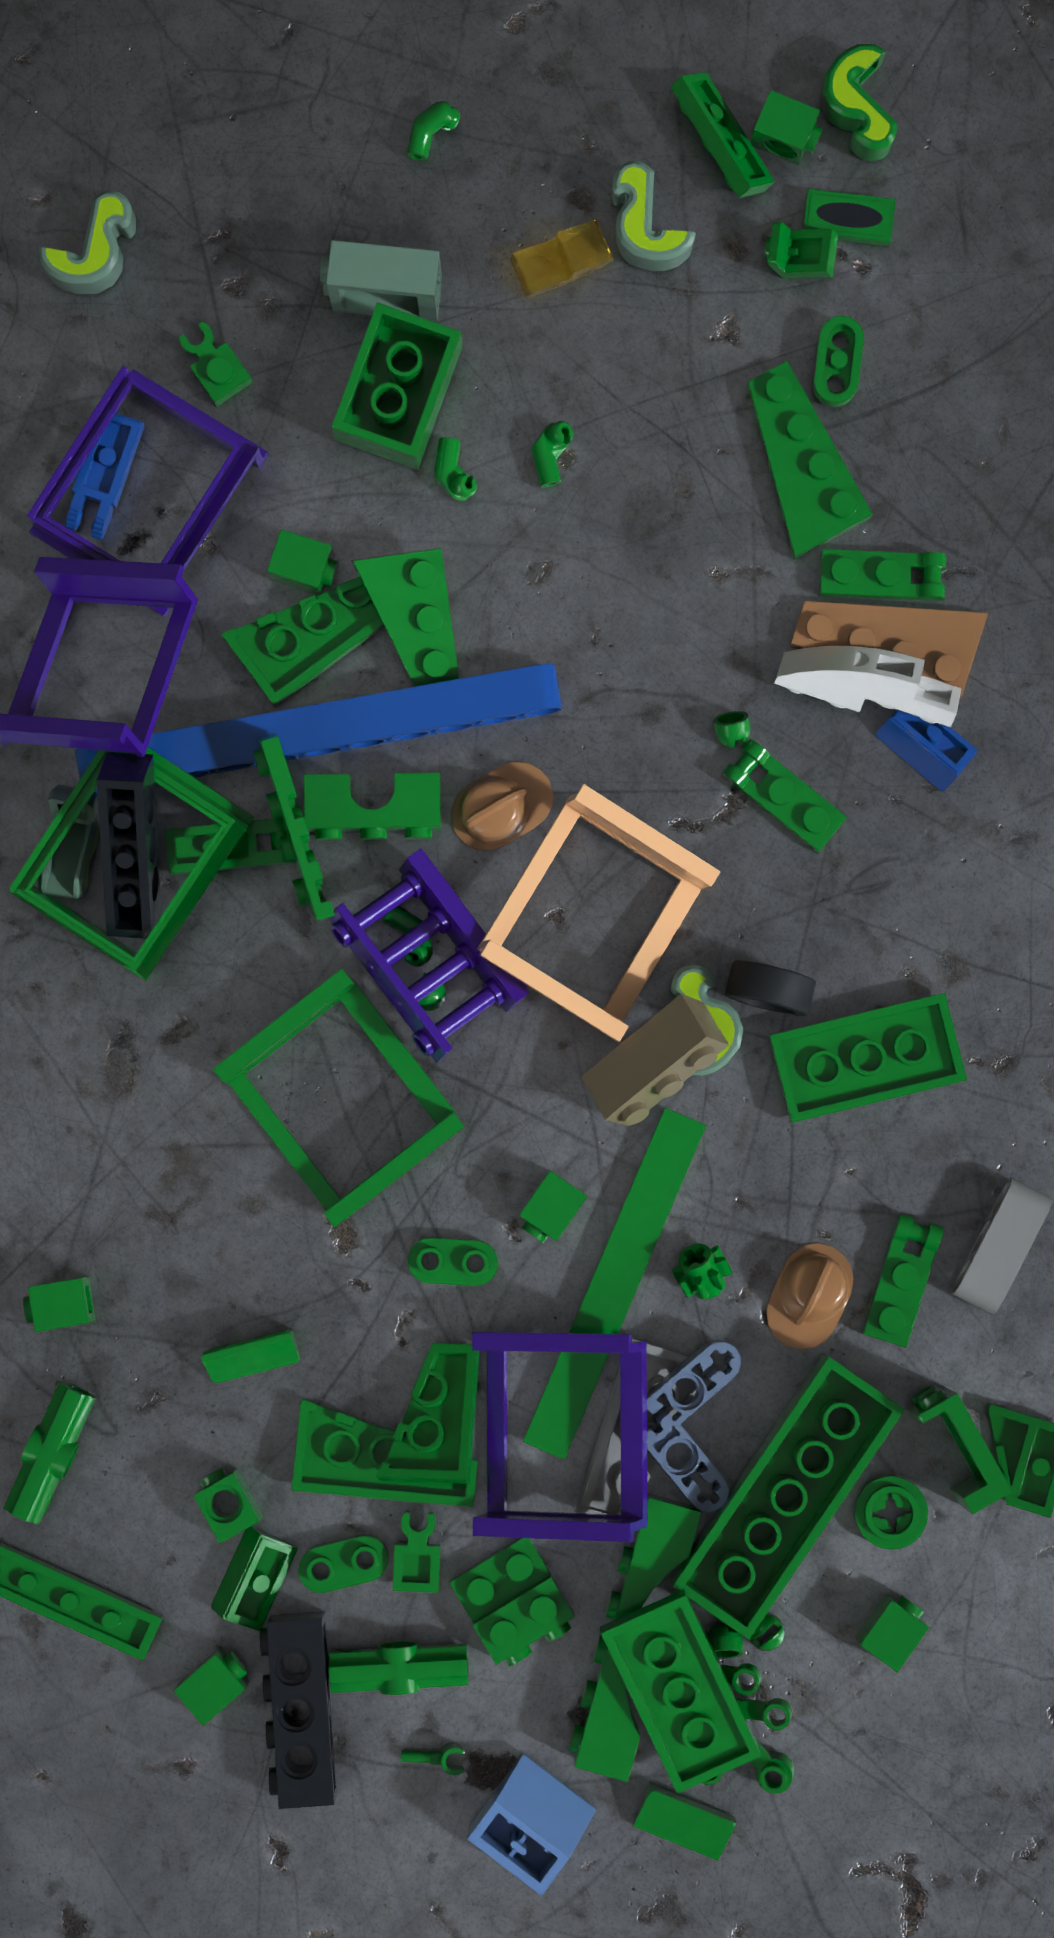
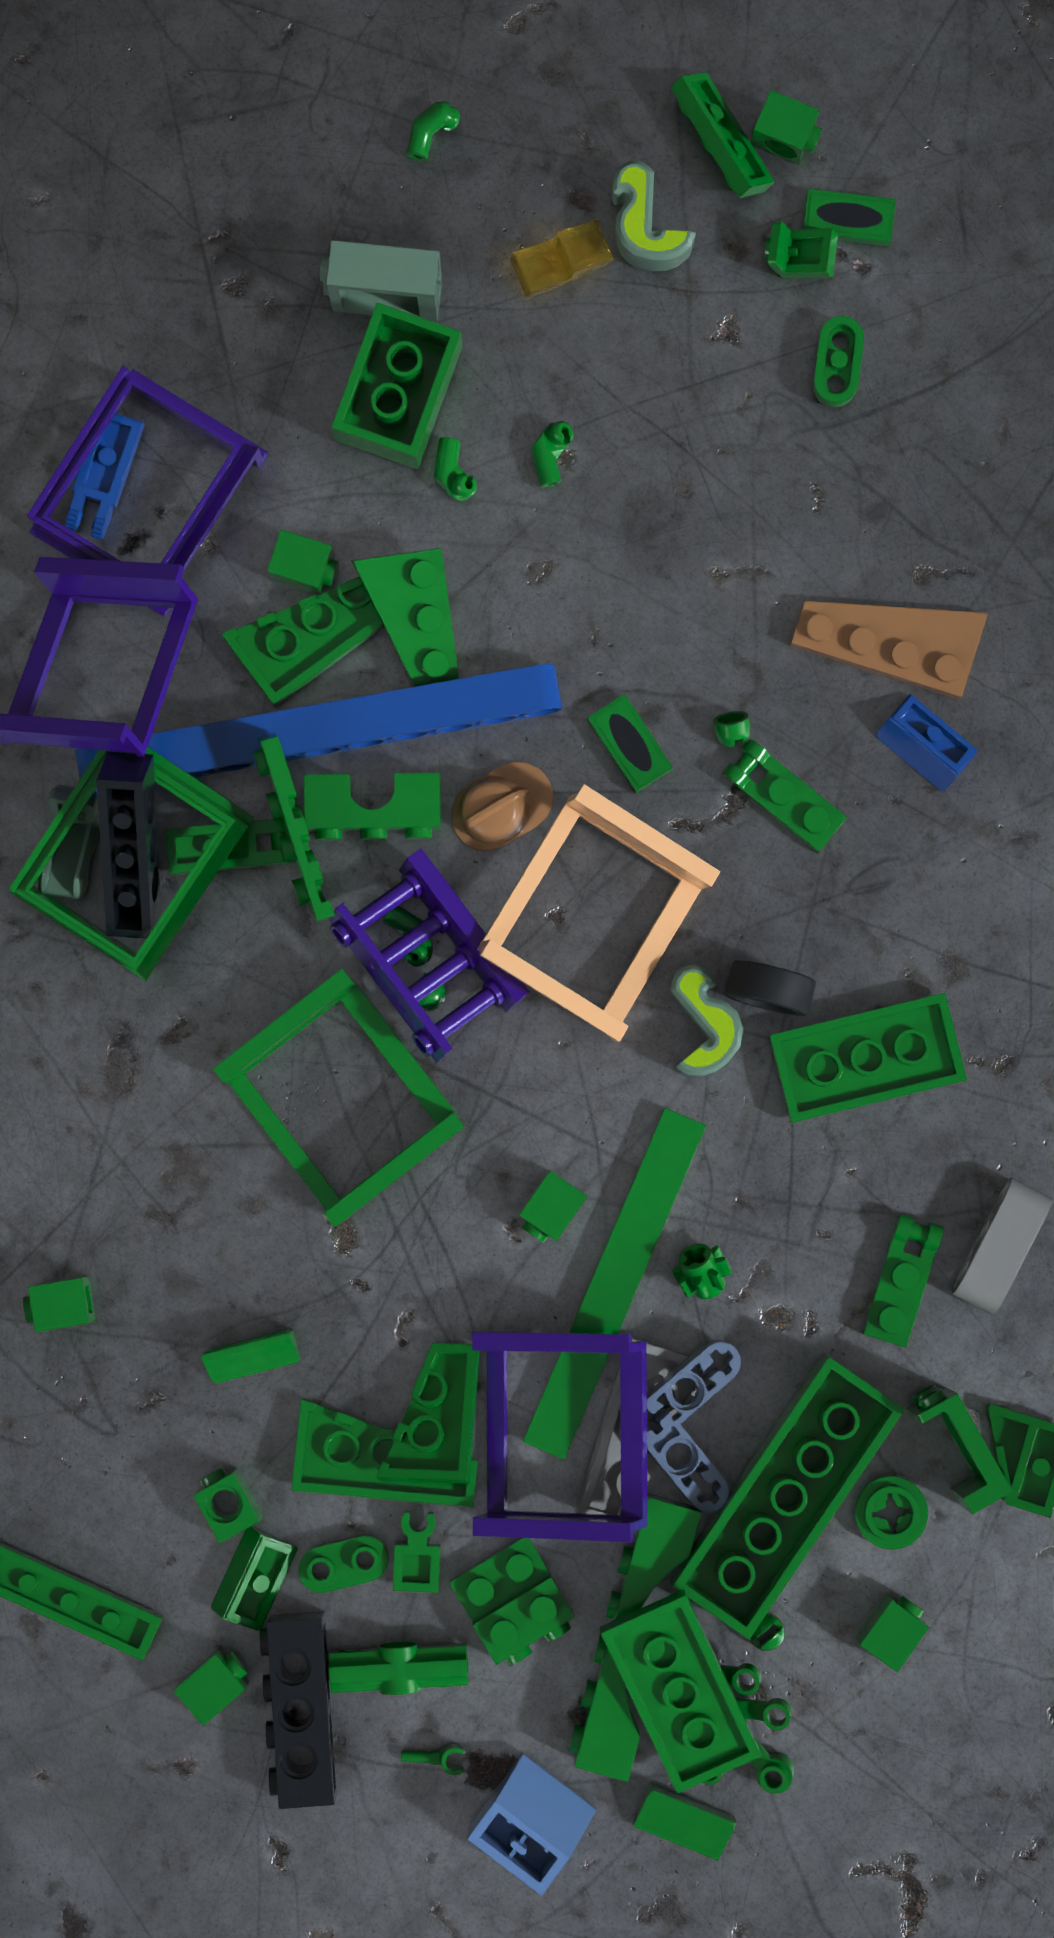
(49, 1452): green piece -> none
(101, 255): sand green animal -> none
(217, 368): green plate -> none
(453, 1261): green plate -> none
(630, 743): none -> green tile
(655, 1061): dark tan brick -> none
(725, 1641): green hinge -> none
(808, 473): green wing -> none
(809, 1296): medium nougat piece -> none
(852, 108): green animal -> none
(856, 673): white slope -> none
(881, 575): green plate -> none

